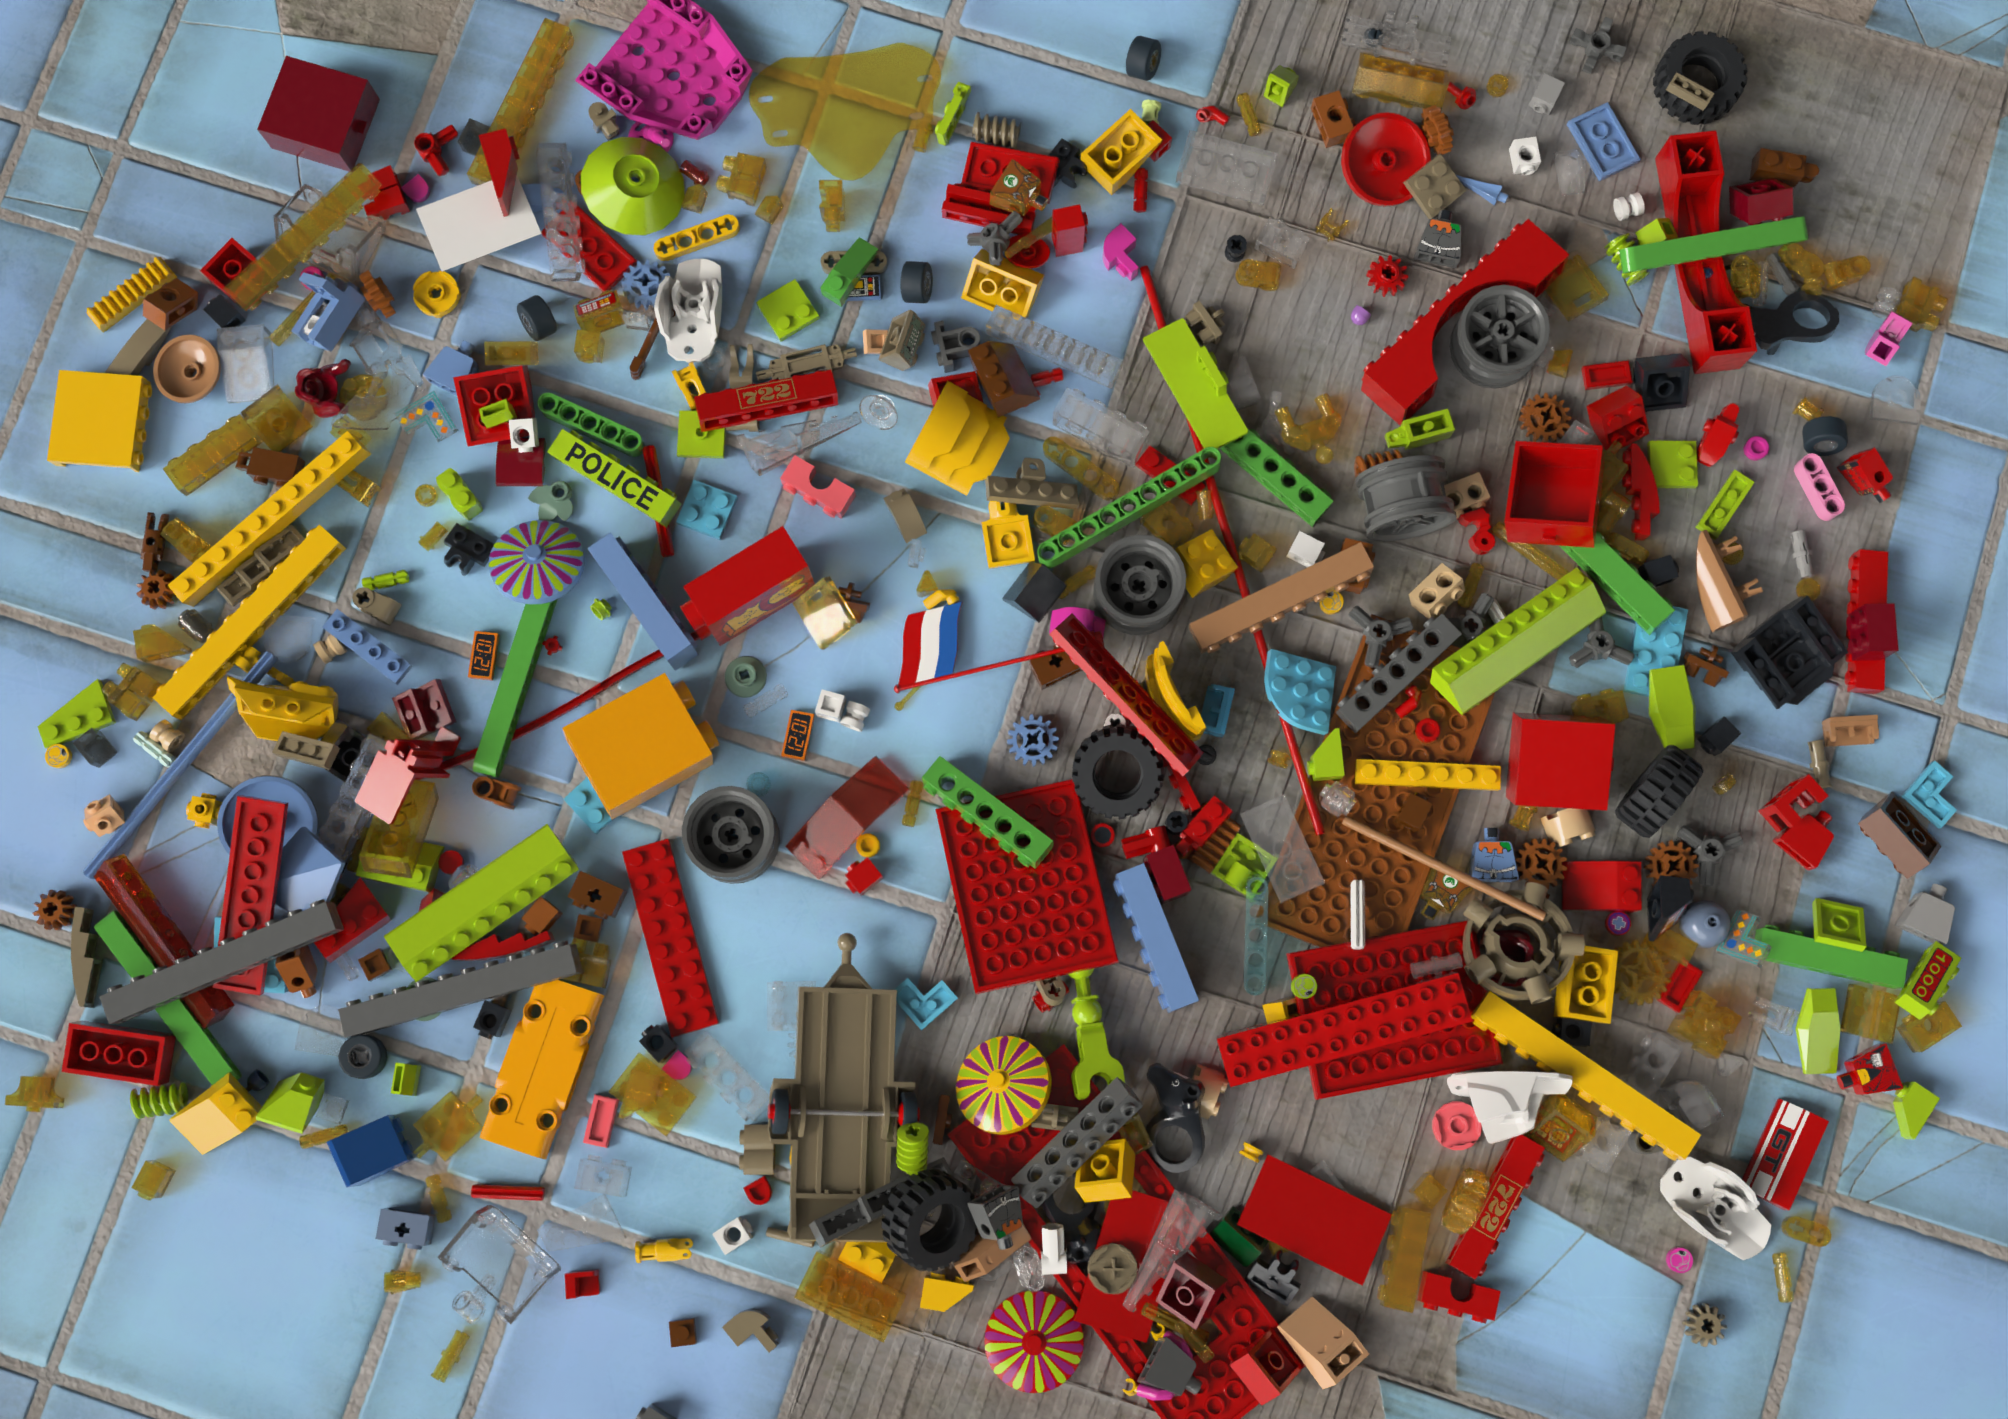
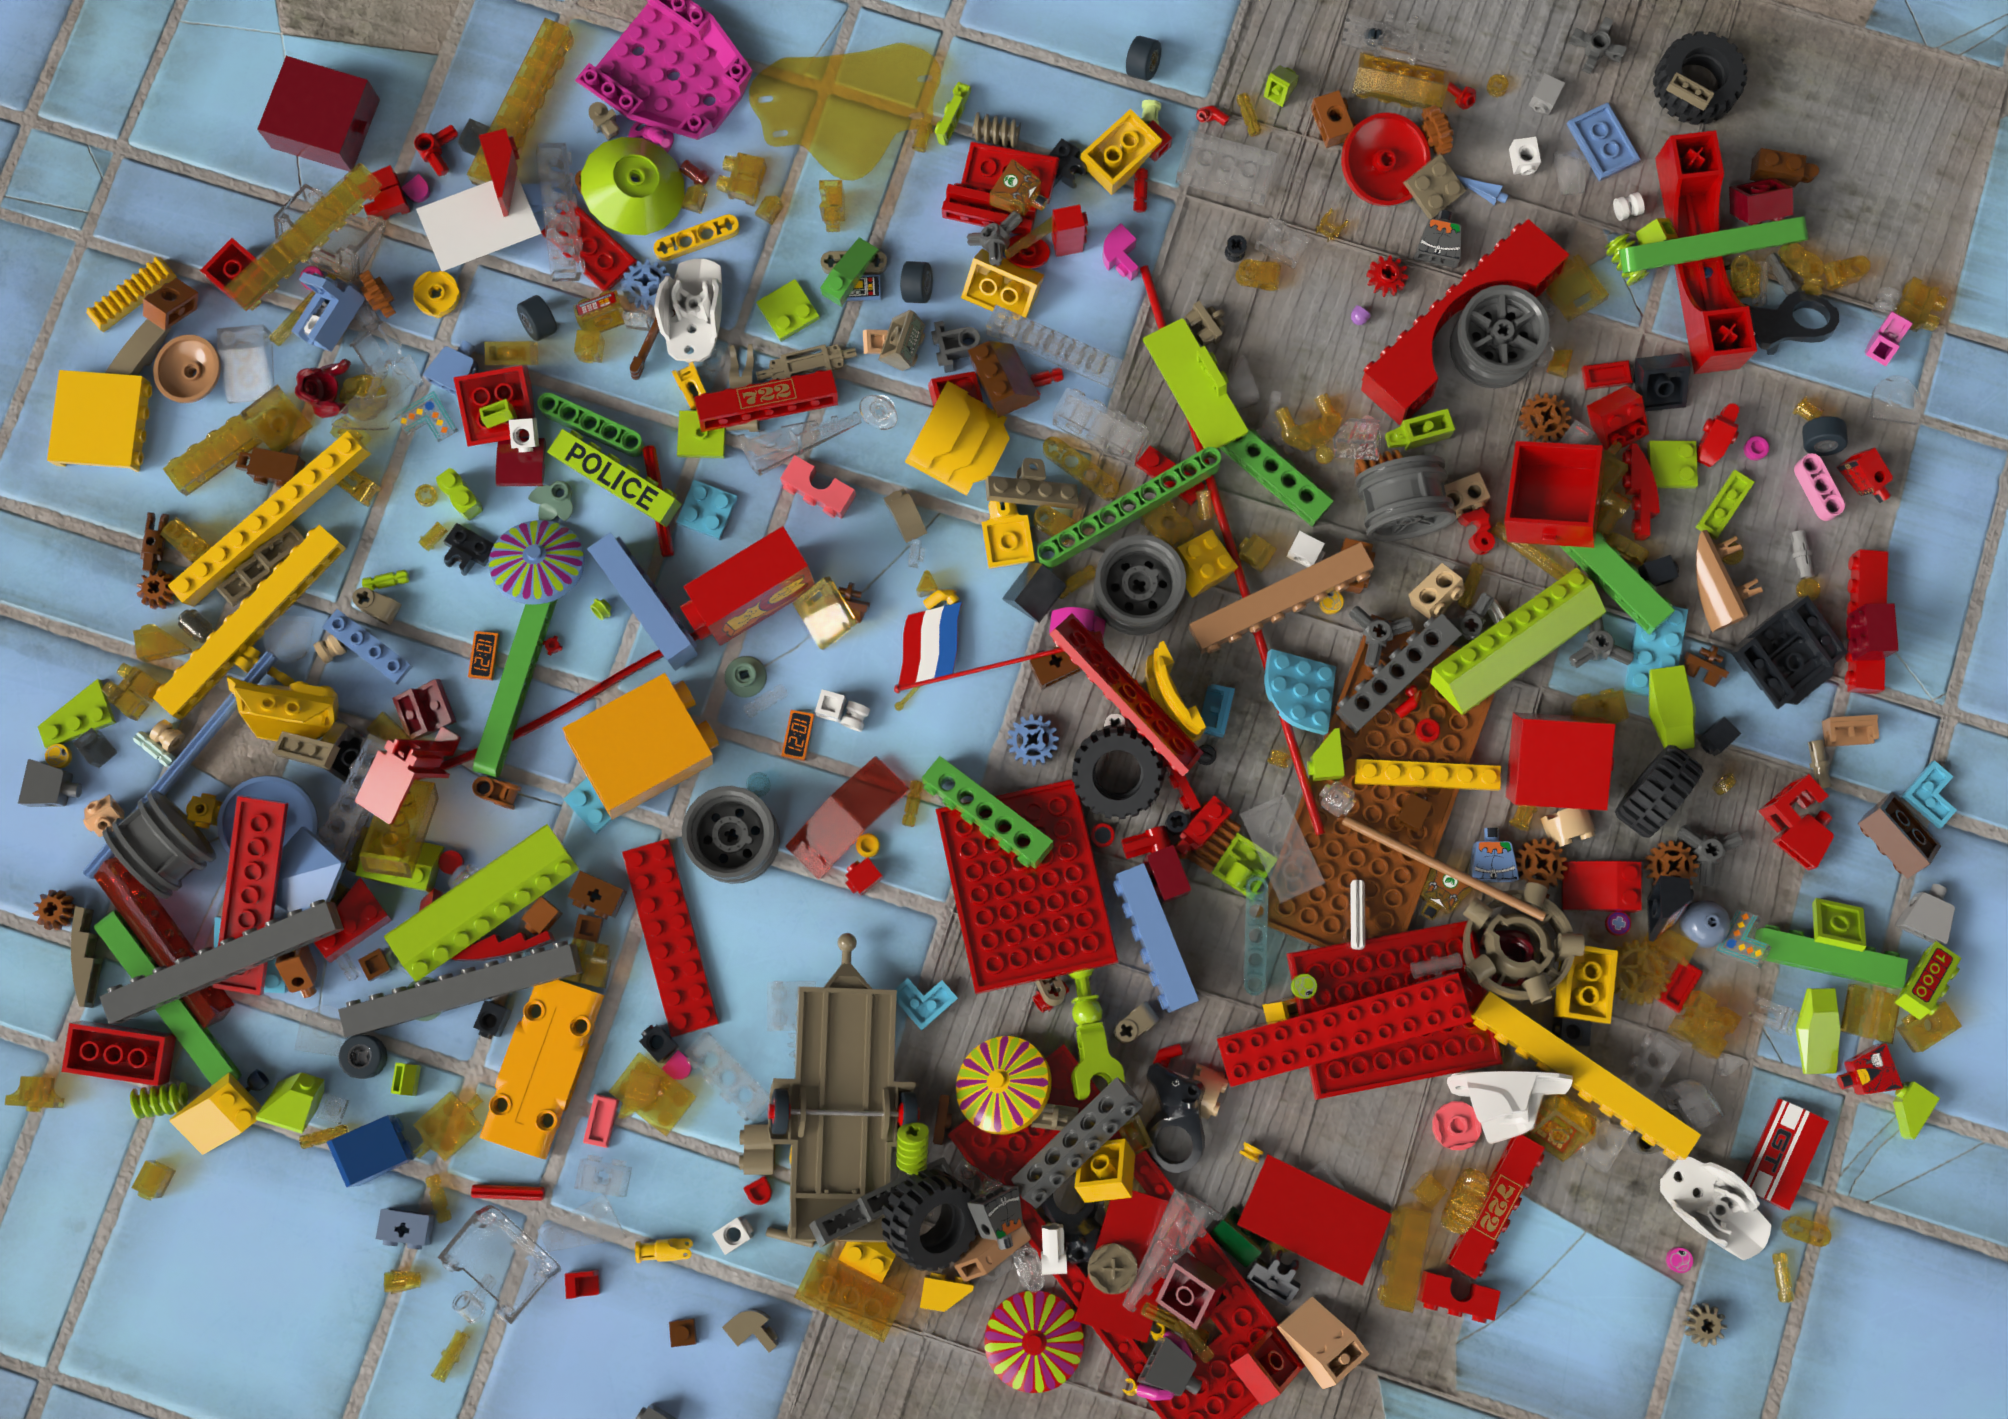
(47, 786): none -> dark grey torso
(159, 844): none -> dark grey wheel
(223, 312): black brick -> none
(1139, 1021): none -> dark tan piece
(1165, 1054): none -> red arm
(1358, 439): none -> clear torso

